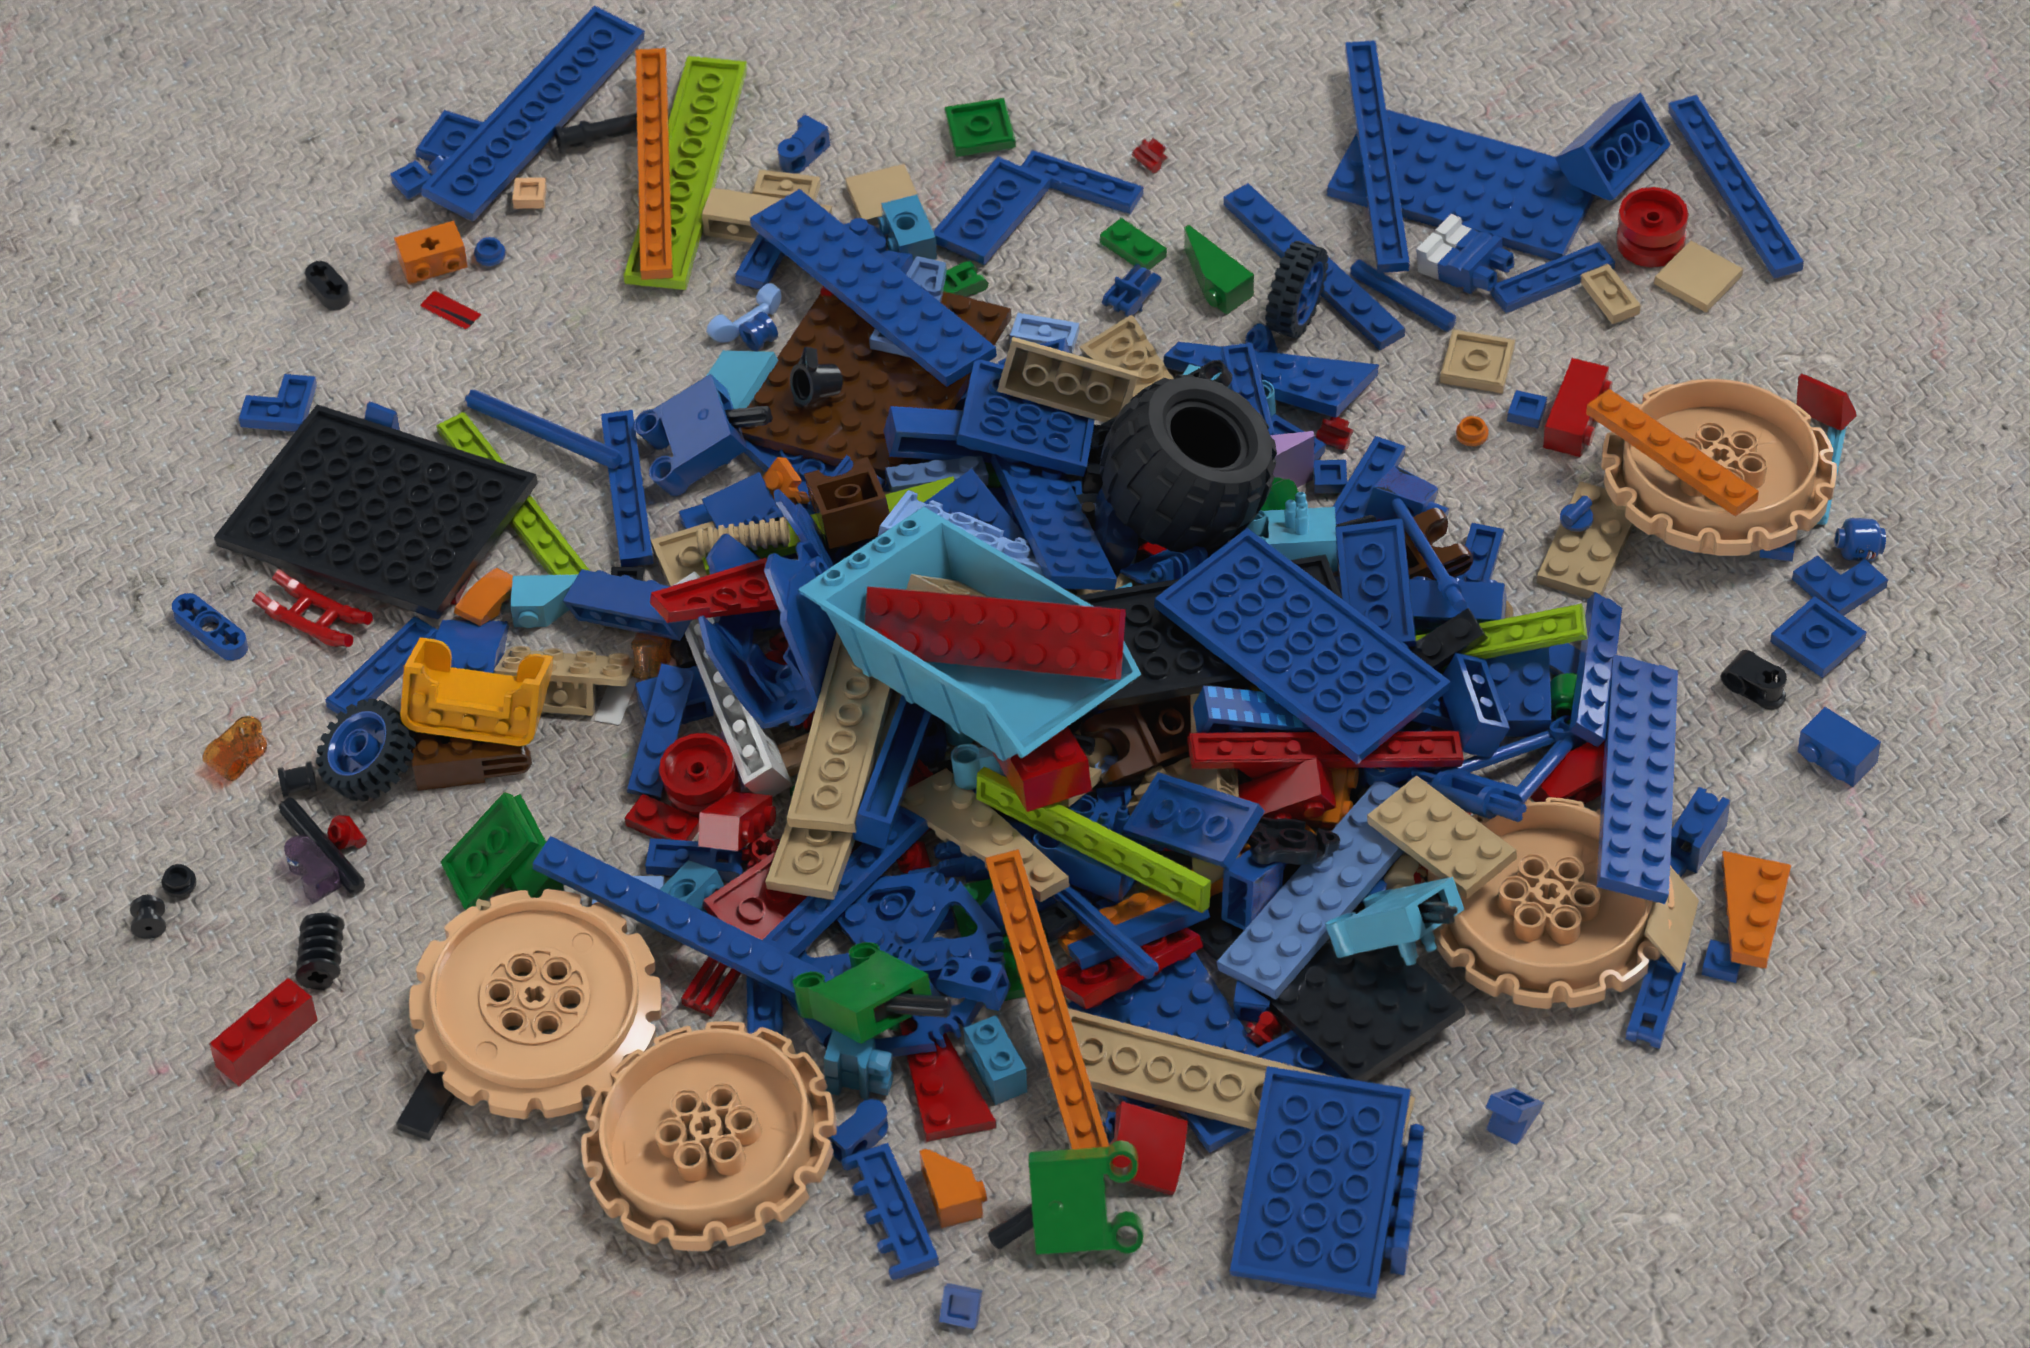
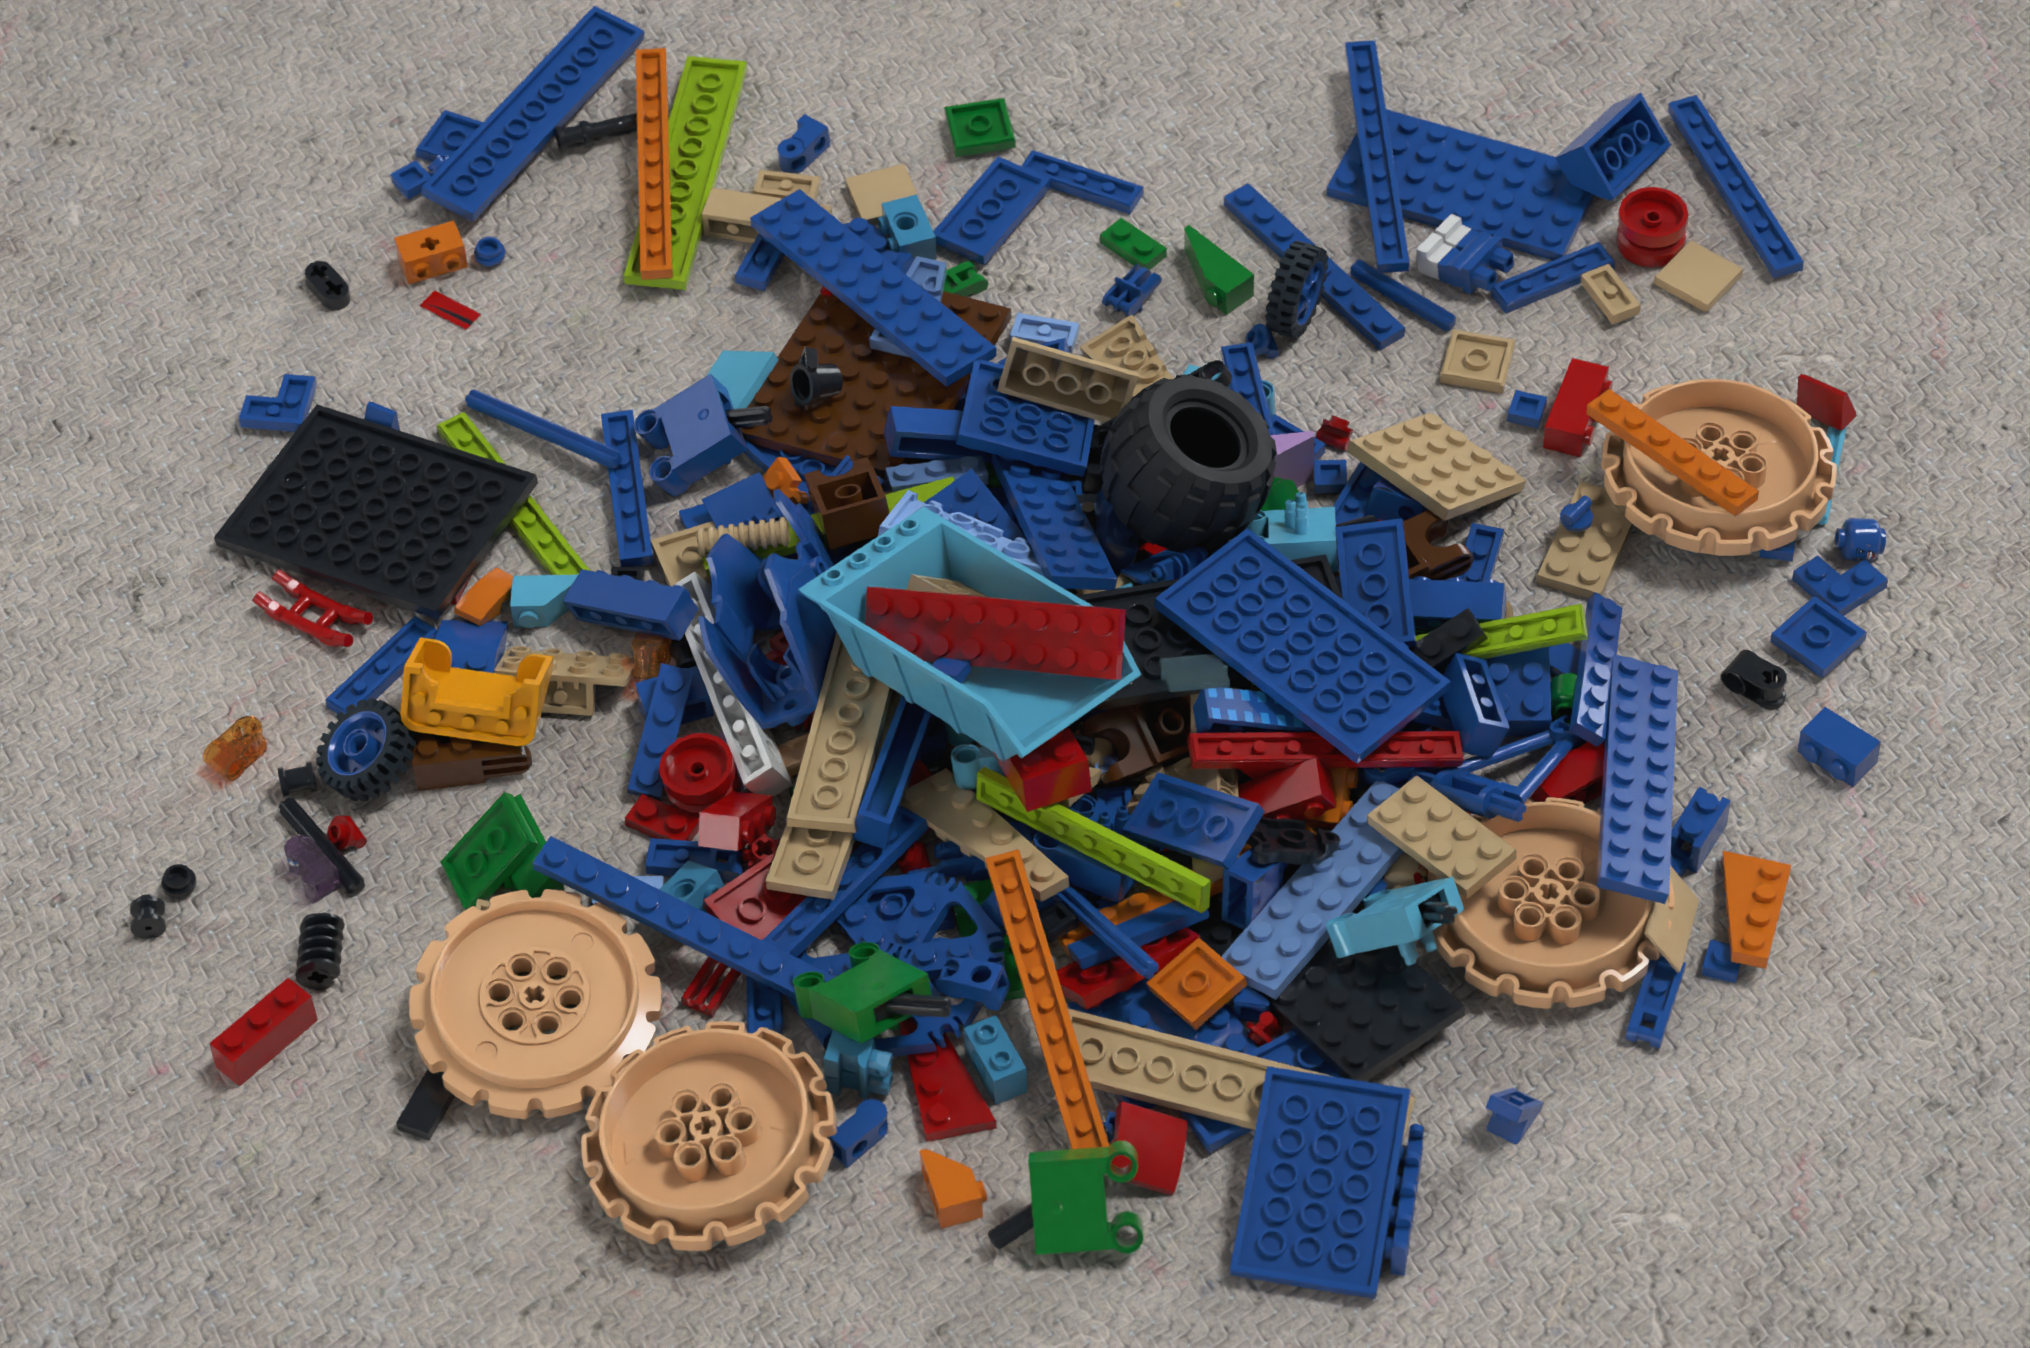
(213, 639): blue beam -> none
(529, 193): light nougat plate -> none
(615, 703): white sticker -> none
(718, 594): red wing -> none
(724, 330): light blue bar -> none
(758, 331): blue wheel -> none
(893, 1209): blue hinge -> none
(954, 668): none -> blue tile
(961, 1305): blue plate -> none
(1150, 154): red plate -> none
(1194, 672): none -> clear light blue piece
(1197, 983): none -> orange plate
(1299, 380): blue wing -> none
(1436, 466): none -> tan plate
(1447, 584): blue bar -> none
(1472, 431): orange plate -> none

